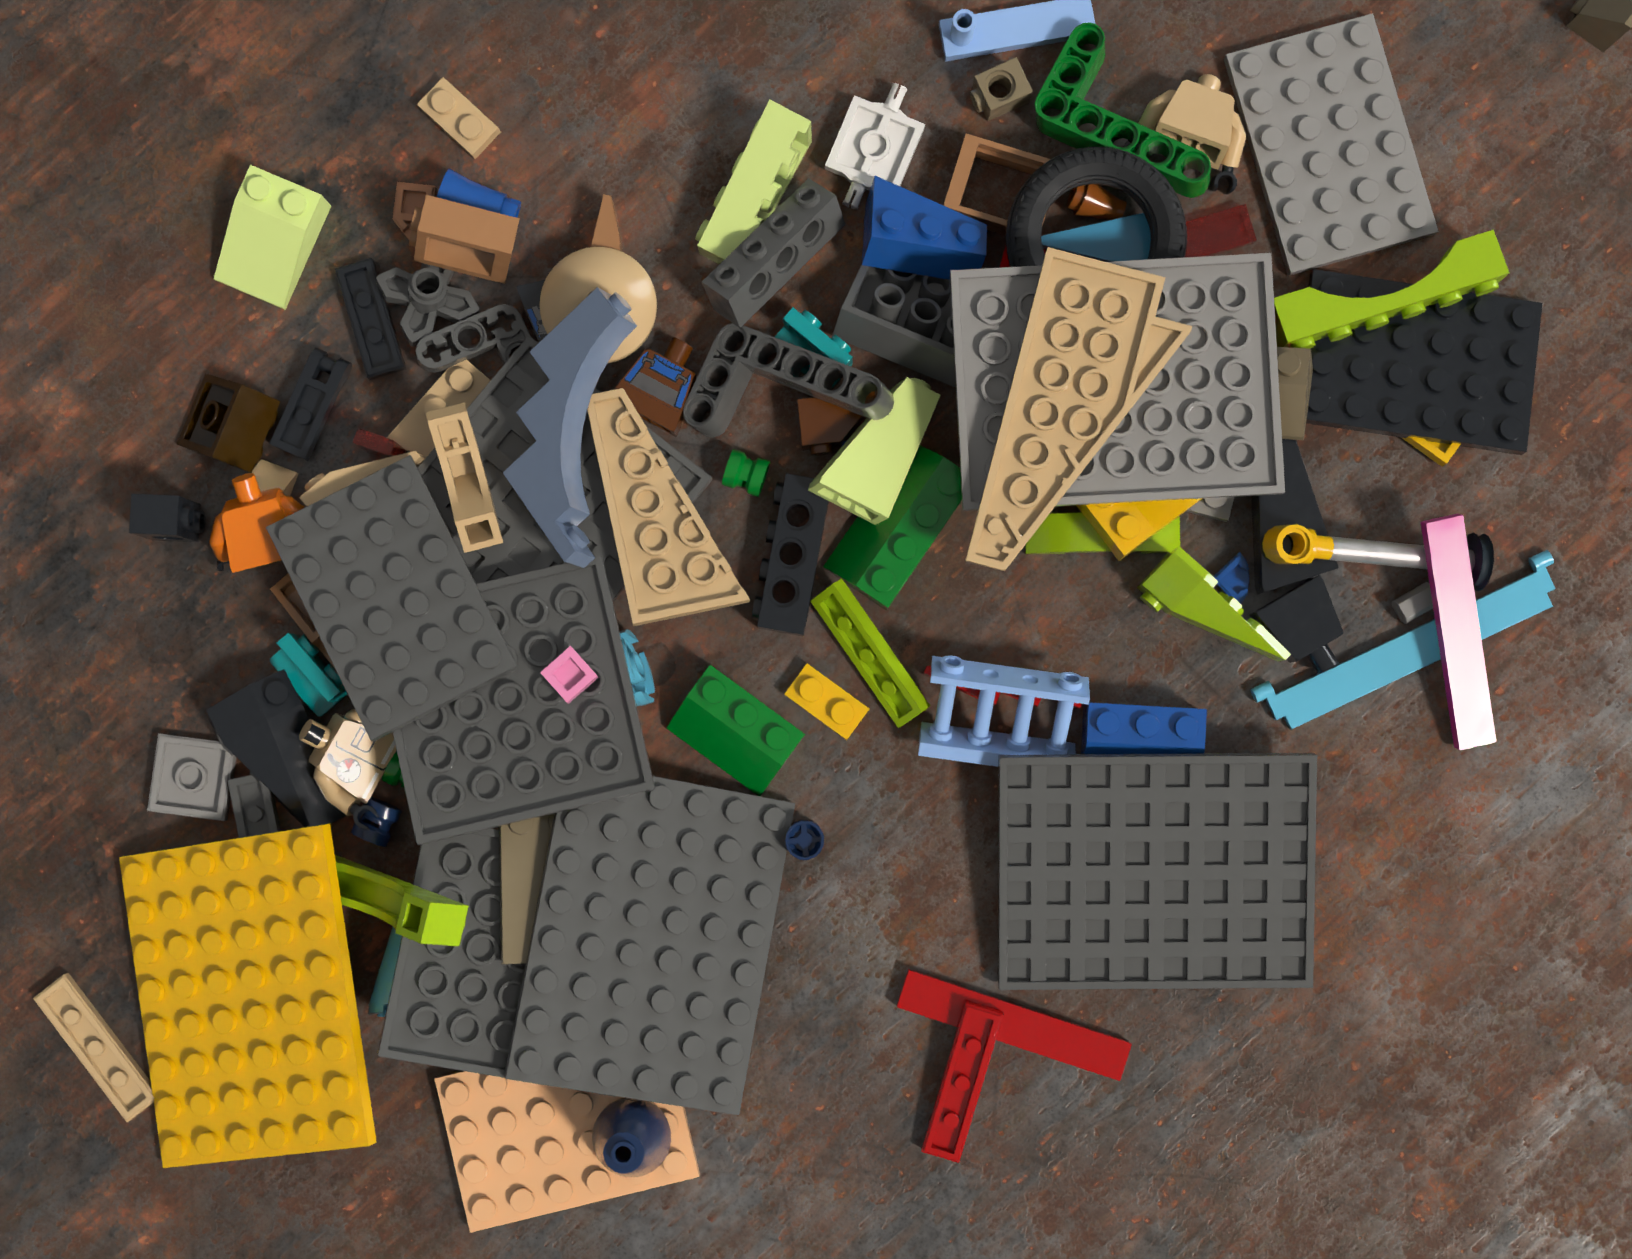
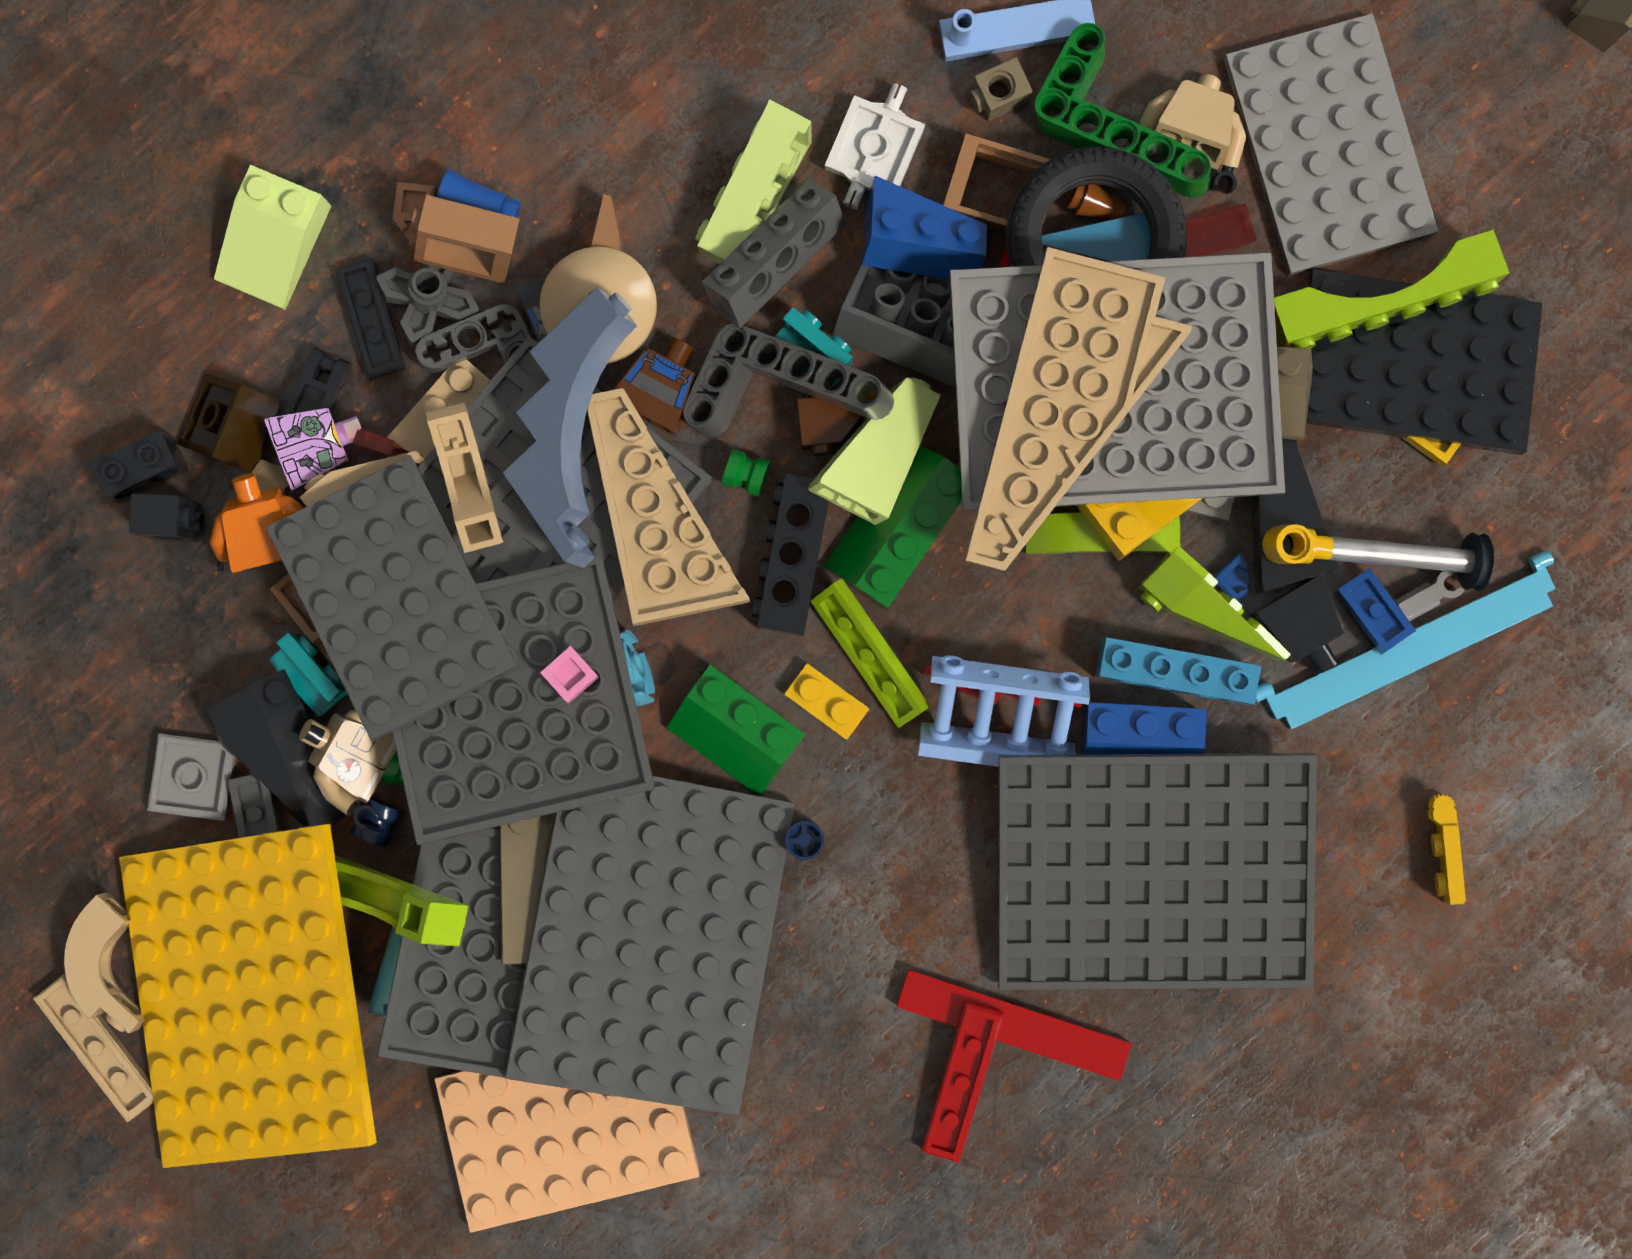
(89, 964): none -> tan arch
(139, 466): none -> black brick
(310, 443): none -> lavender torso
(459, 118): tan plate -> none
(631, 1137): dark blue cone -> none
(1177, 671): none -> dark azure brick
(1375, 611): none -> blue plate
(1447, 847): none -> yellow hinge
(1458, 631): tile -> none

